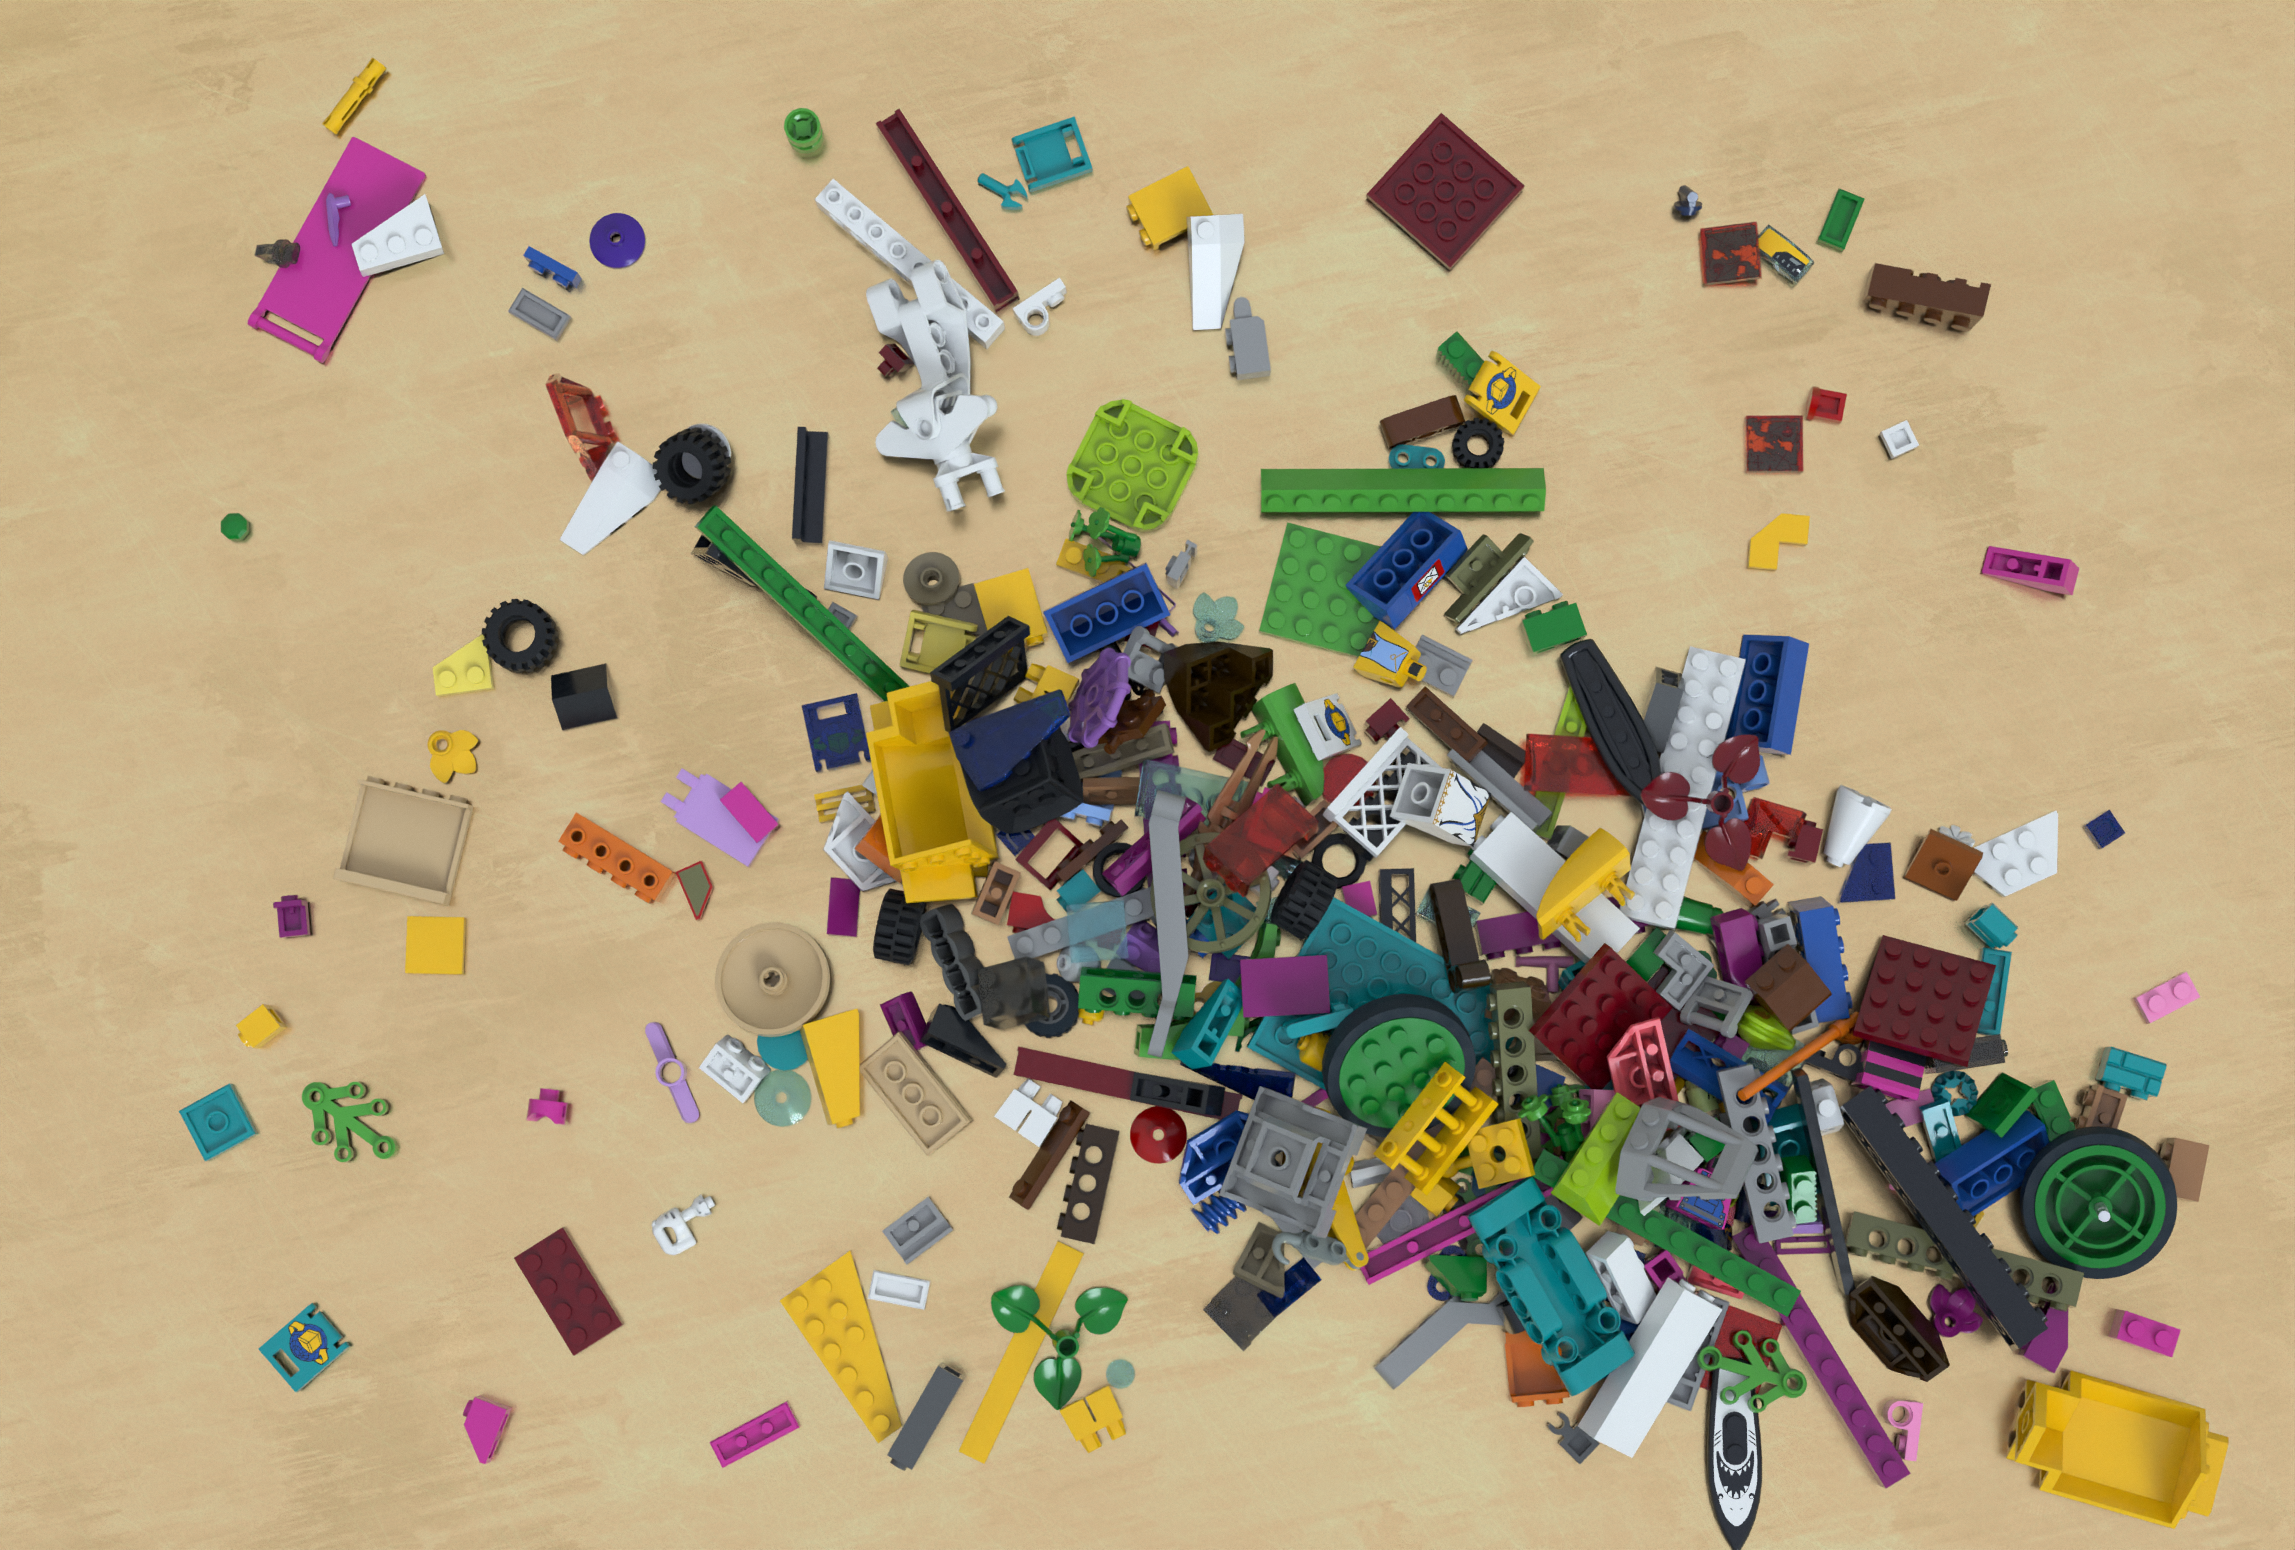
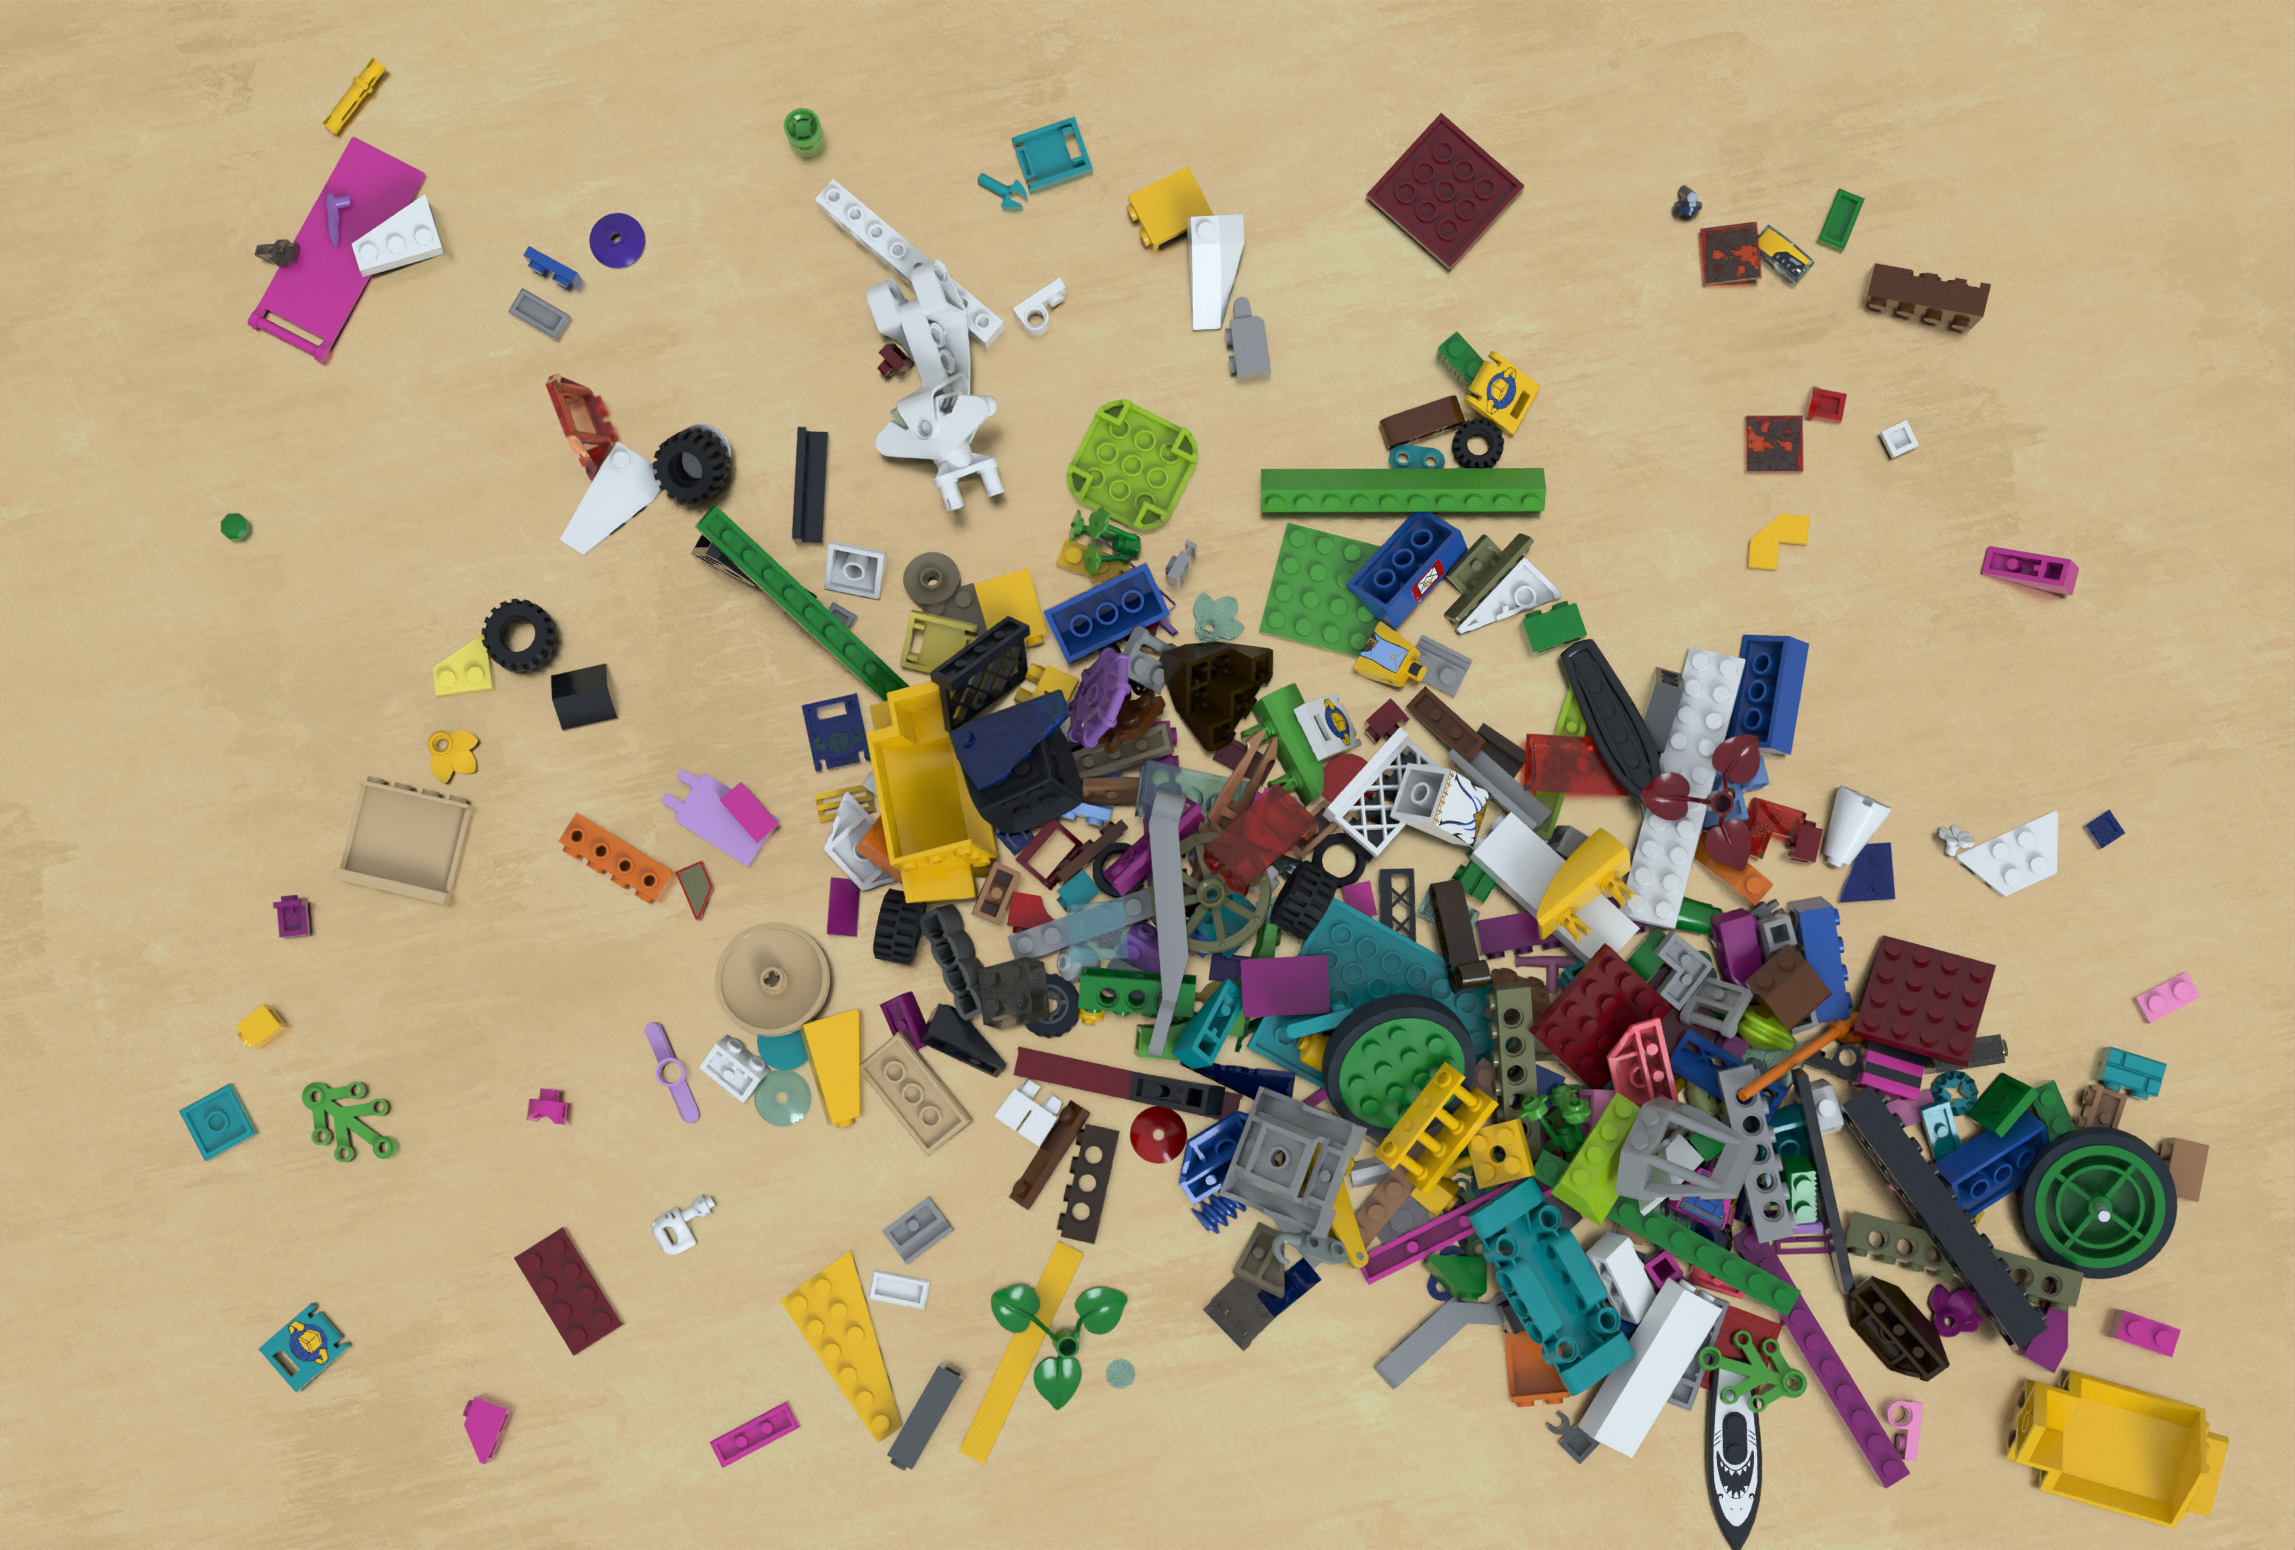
(435, 945): yellow tile -> none
(948, 211): dark red tile -> none
(1105, 1411): yellow hips -> none
(1943, 864): dark orange plate -> none
(1993, 926): teal brick -> none
(1994, 1007): teal tile -> none

